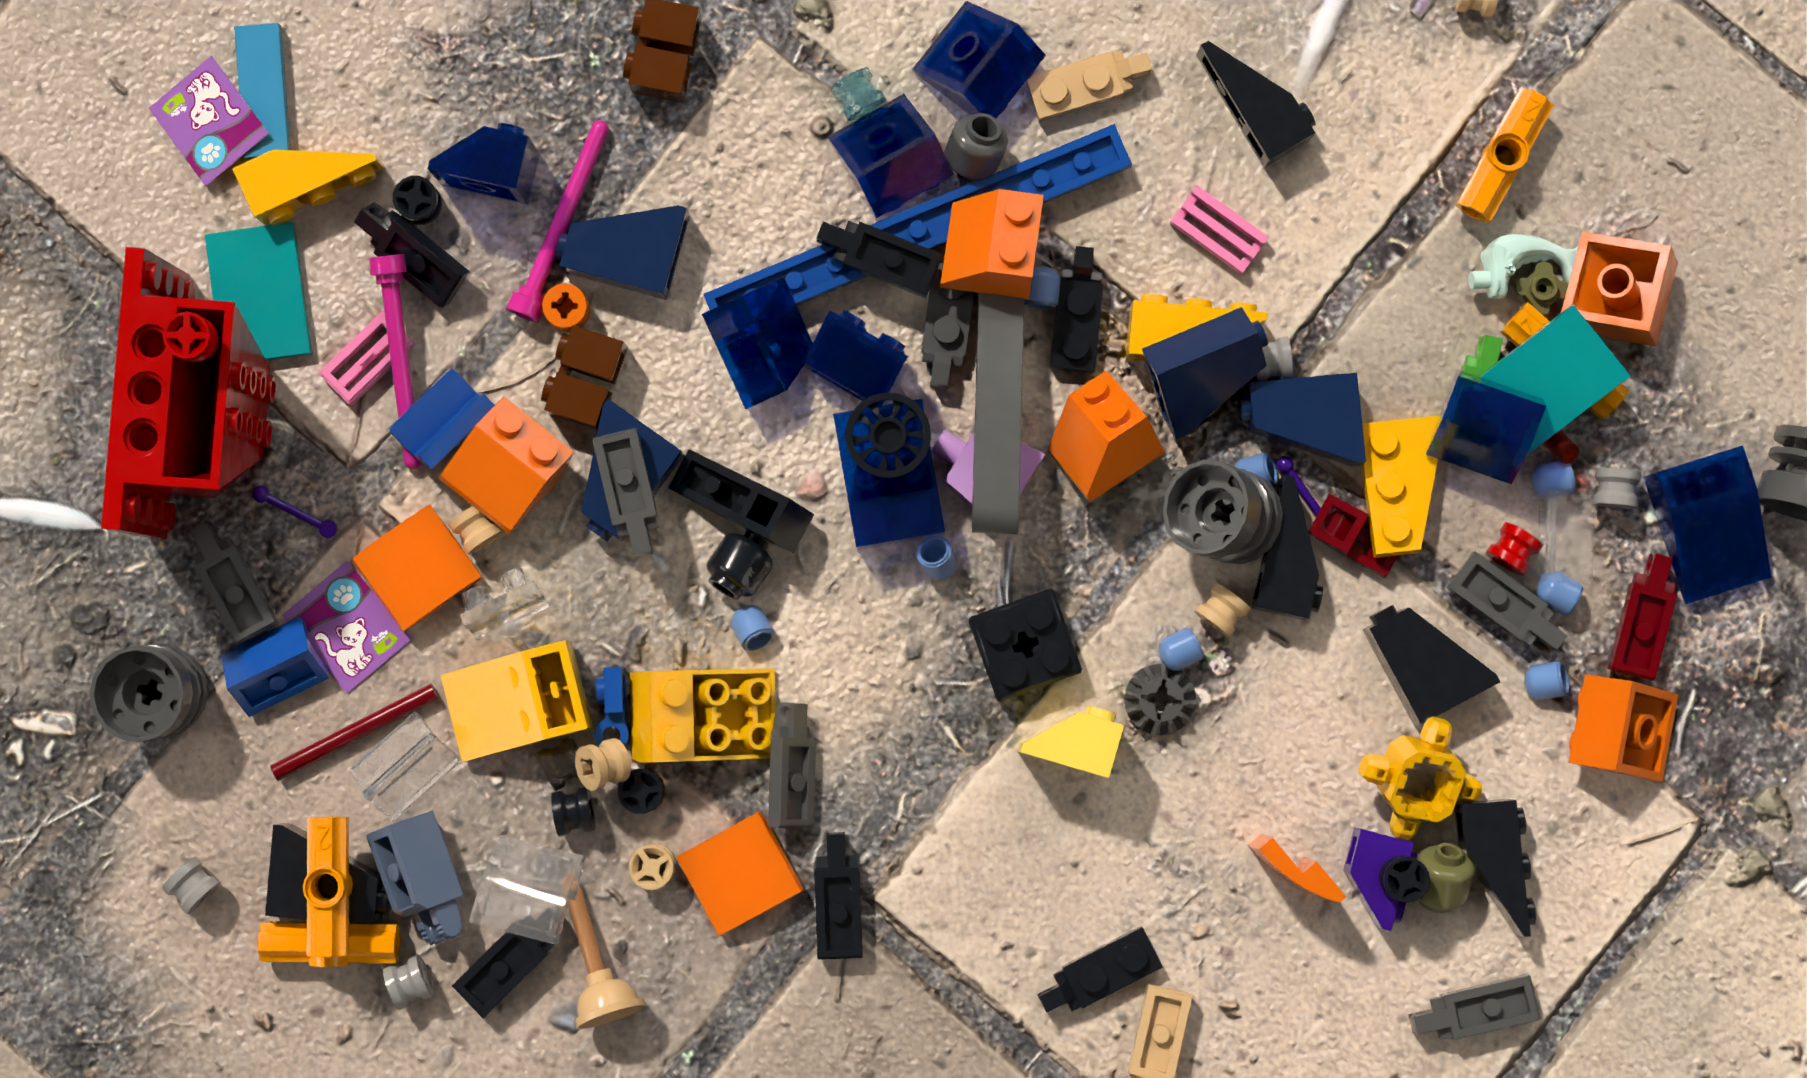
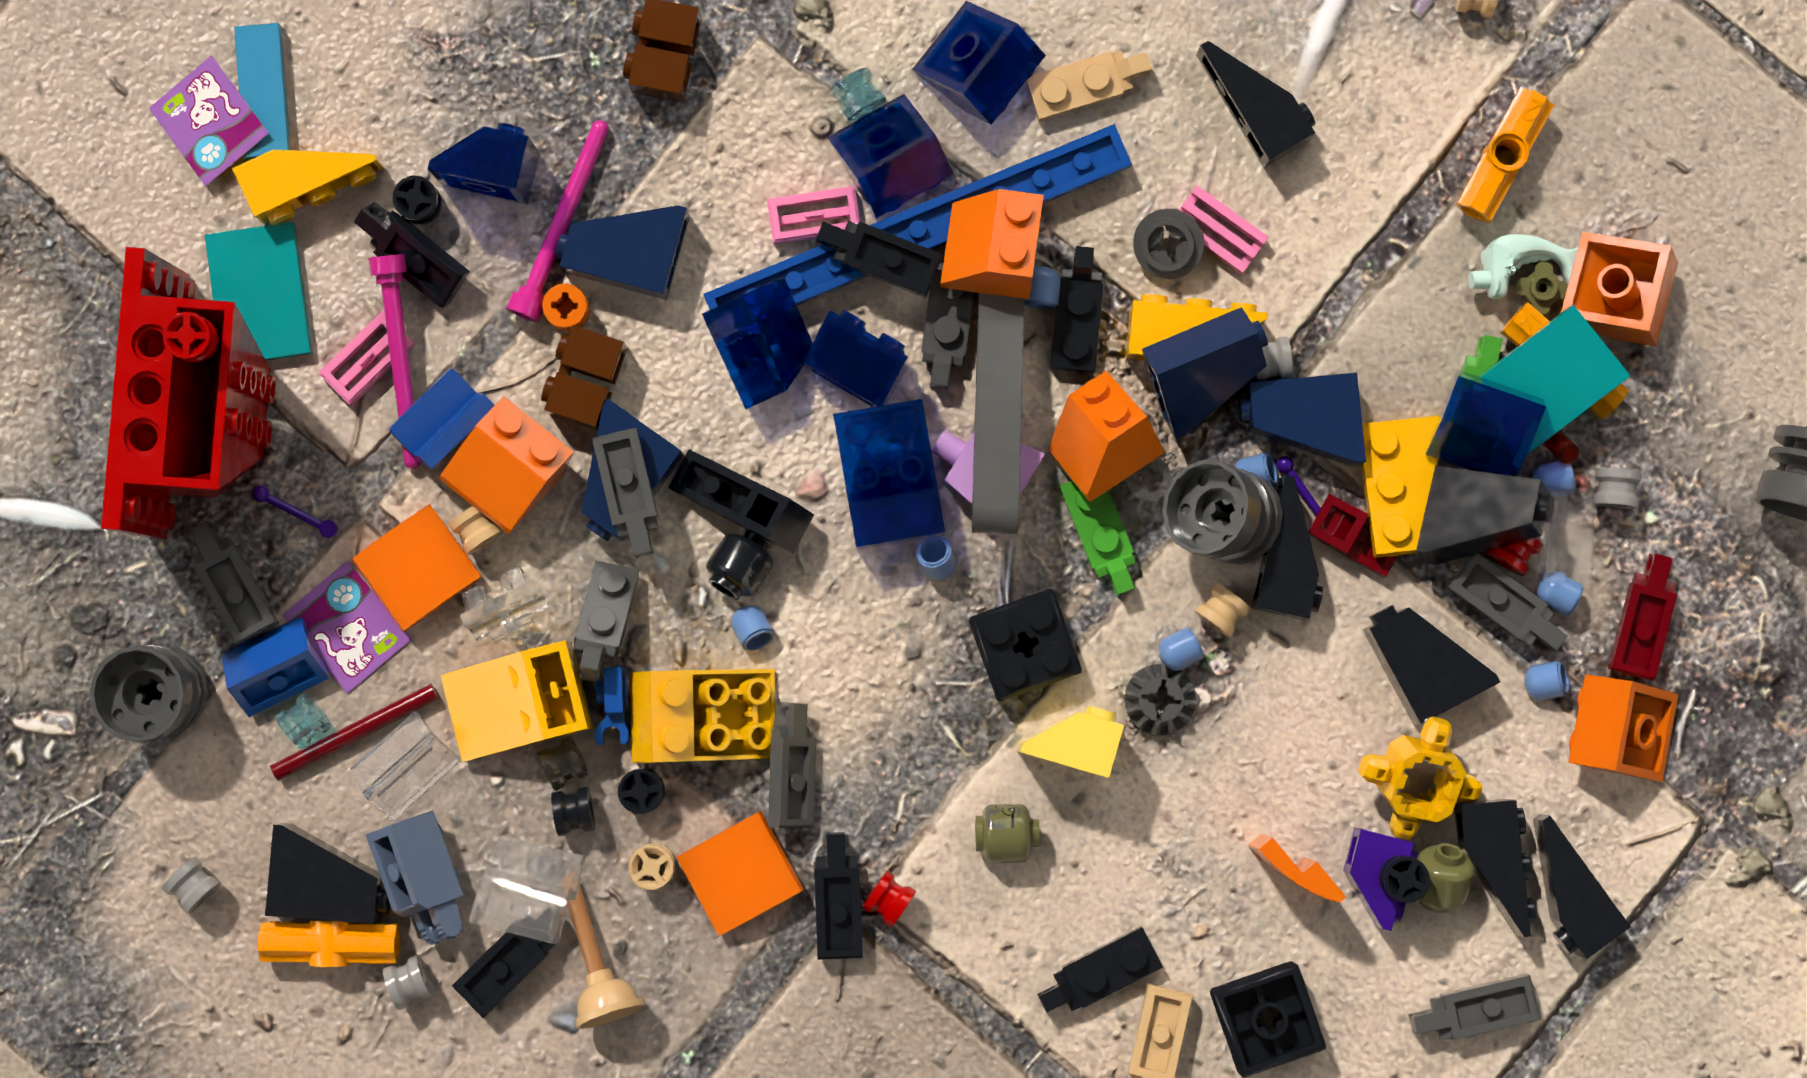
(303, 721): none -> clear light blue wheel
(327, 917): light orange piece -> none
(602, 764): tan wheel -> none
(604, 616): none -> dark grey hinge
(805, 199): none -> bright pink tile
(888, 435): black wheel -> none
(888, 899): none -> red wheel
(976, 146): dark grey head -> none
(1006, 833): none -> olive head
(1101, 536): none -> bright green hinge
(1159, 261): none -> dark grey gear
(1294, 1031): none -> black brick
(1480, 512): none -> black slope
(1575, 899): none -> black slope
(1711, 523): clear blue slope -> none

